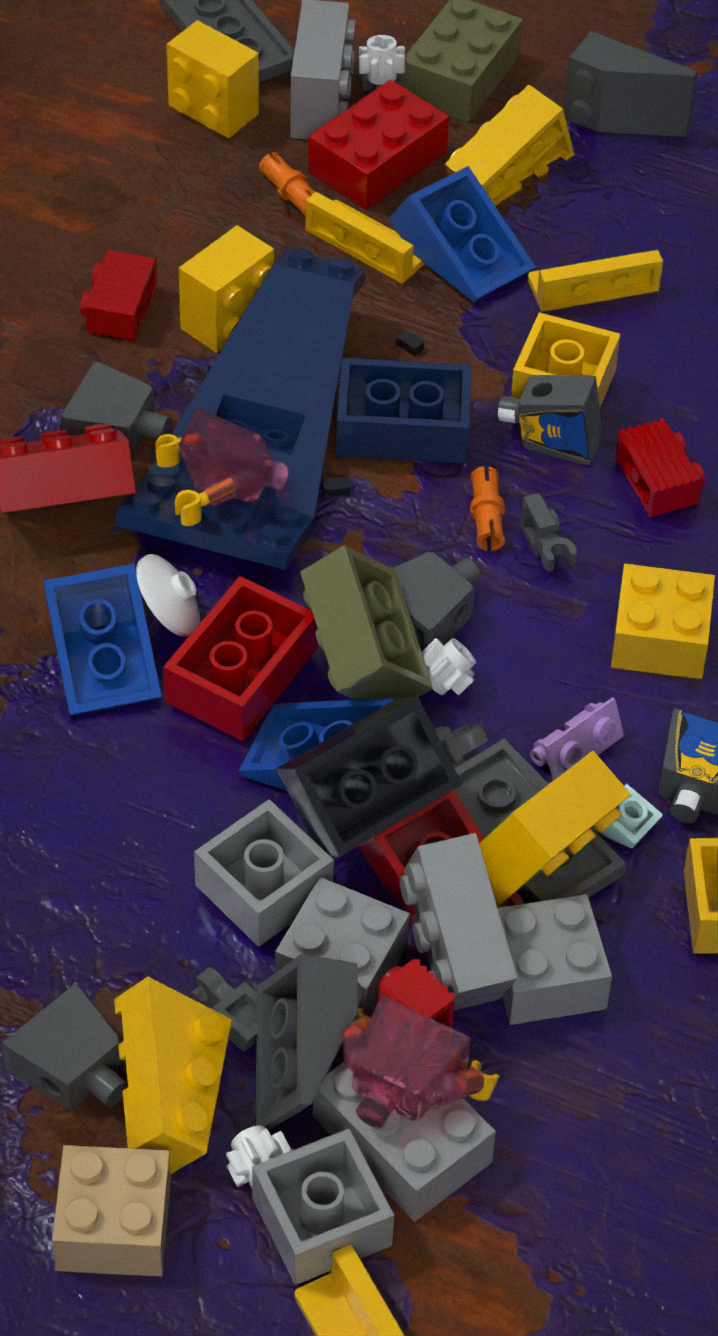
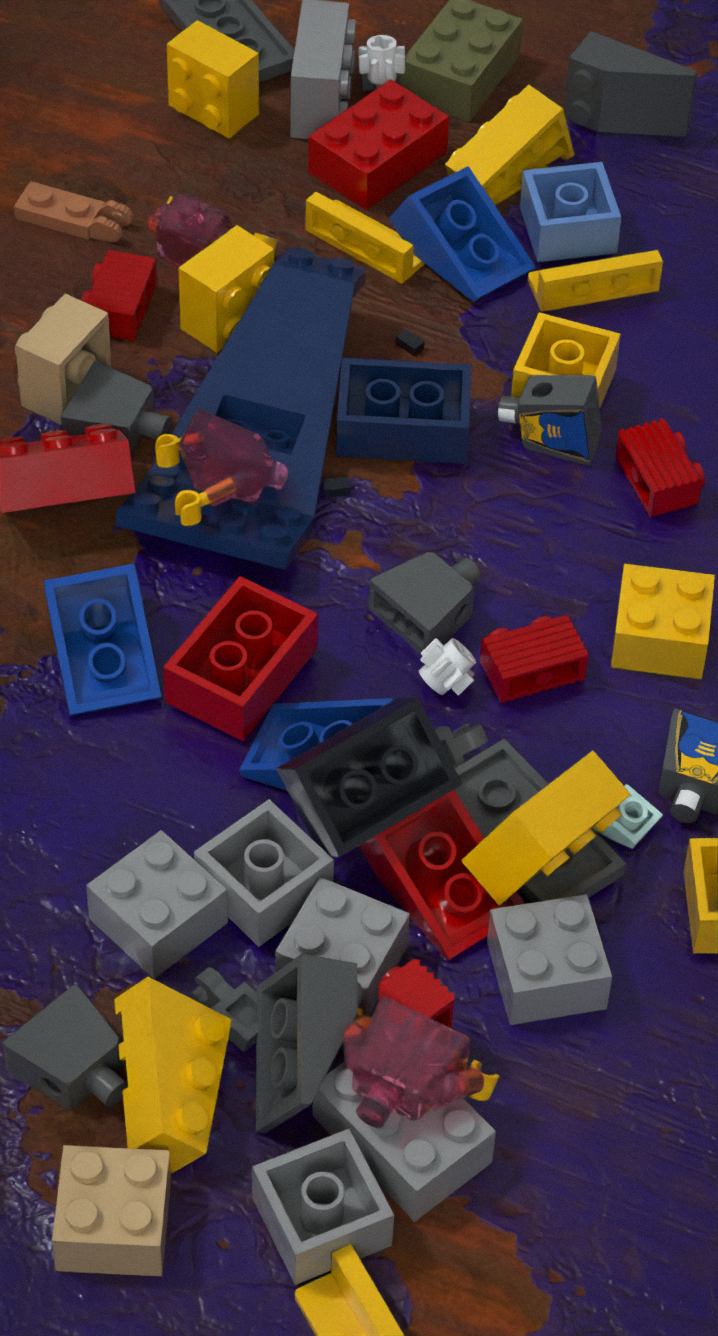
(59, 355): none -> tan brick
(72, 213): none -> nougat hinge
(157, 904): none -> light grey brick
(168, 594): white dish -> none
(189, 226): none -> clear pink torso
(252, 1148): white gear -> none
(290, 183): orange pin -> none
(364, 627): olive brick -> none
(458, 920): light grey brick -> none
(487, 508): orange pin -> none
(533, 657): none -> red brick
(540, 529): dark grey plate -> none
(570, 212): none -> medium blue brick
(590, 730): lavender hinge -> none

